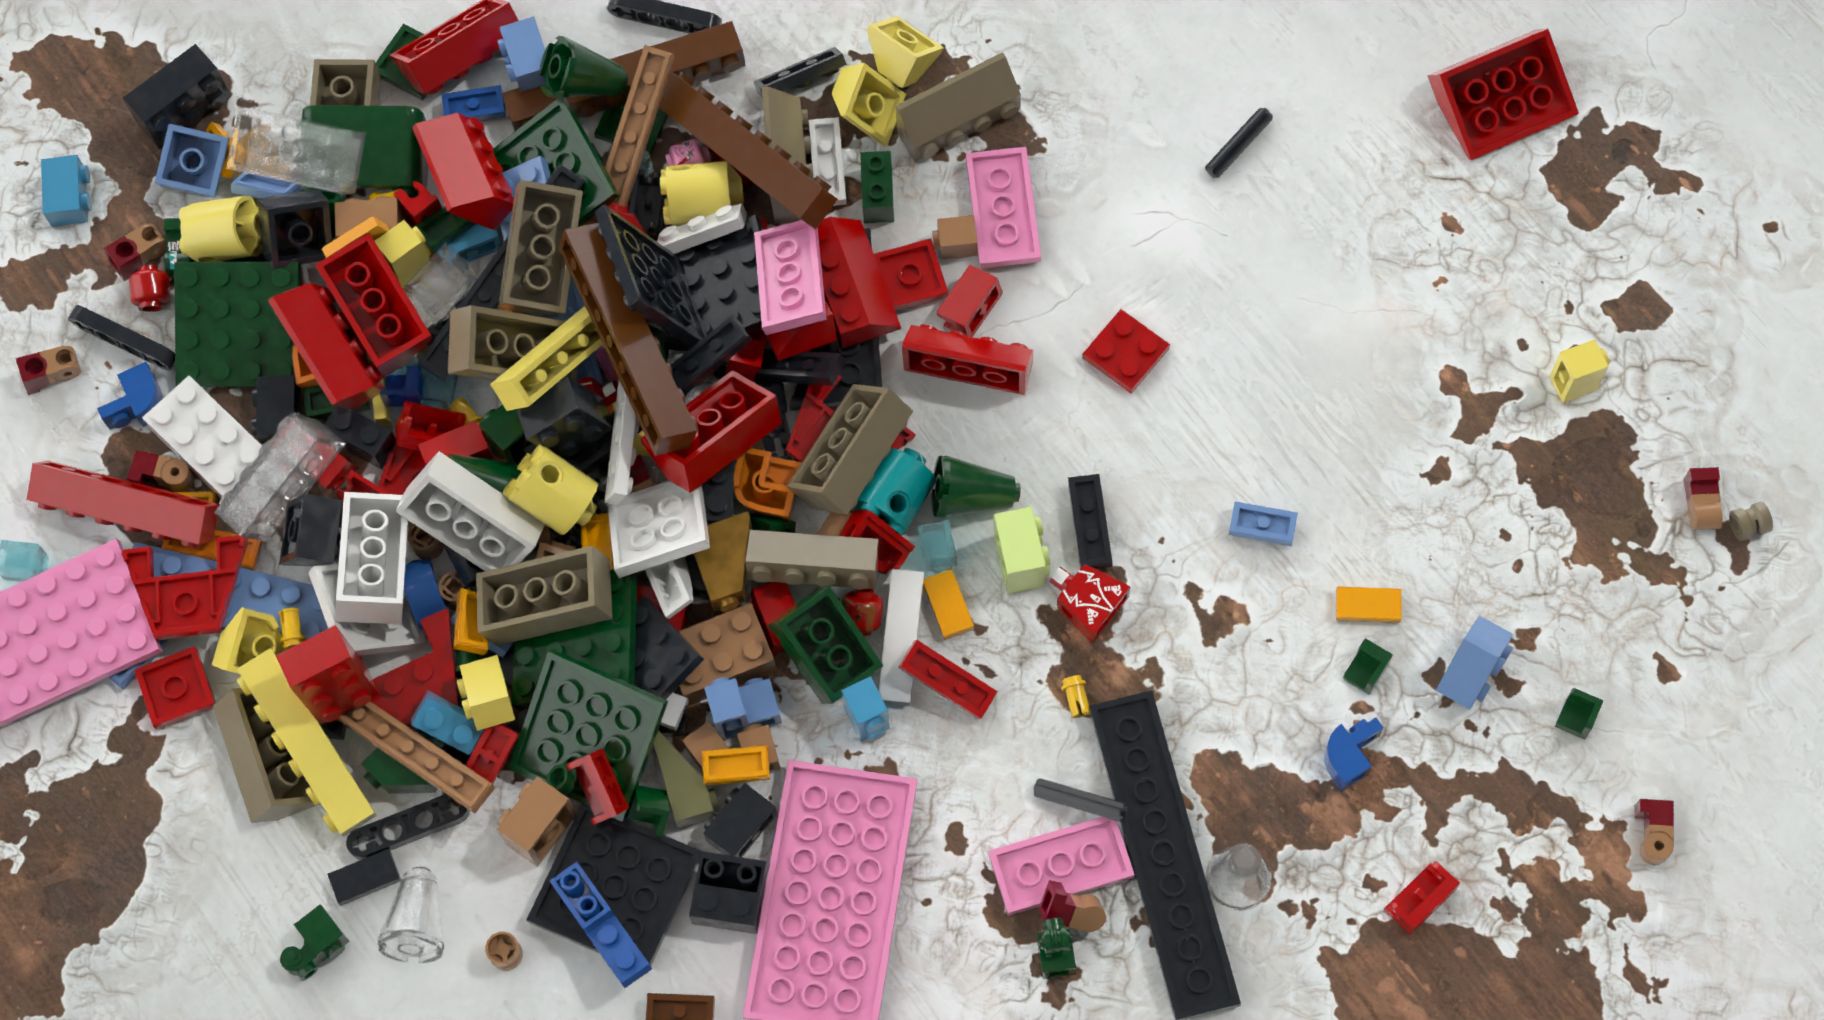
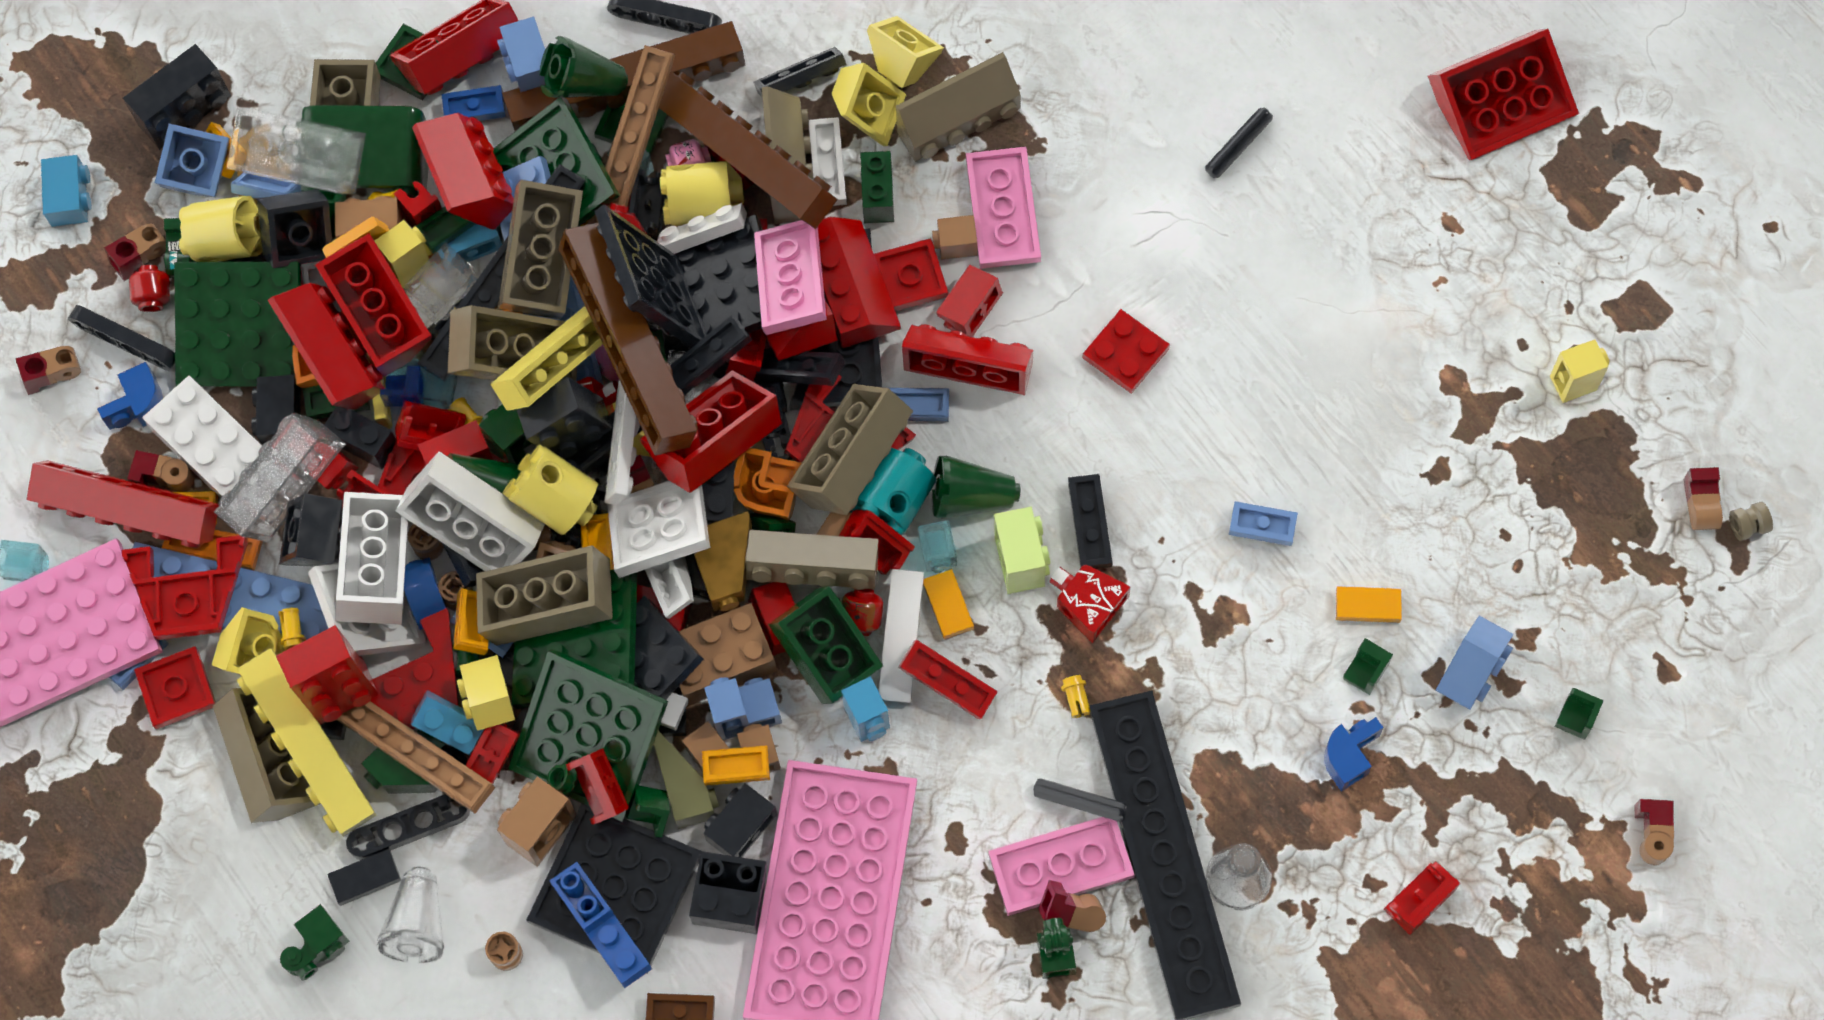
(926, 403): none -> medium blue tile

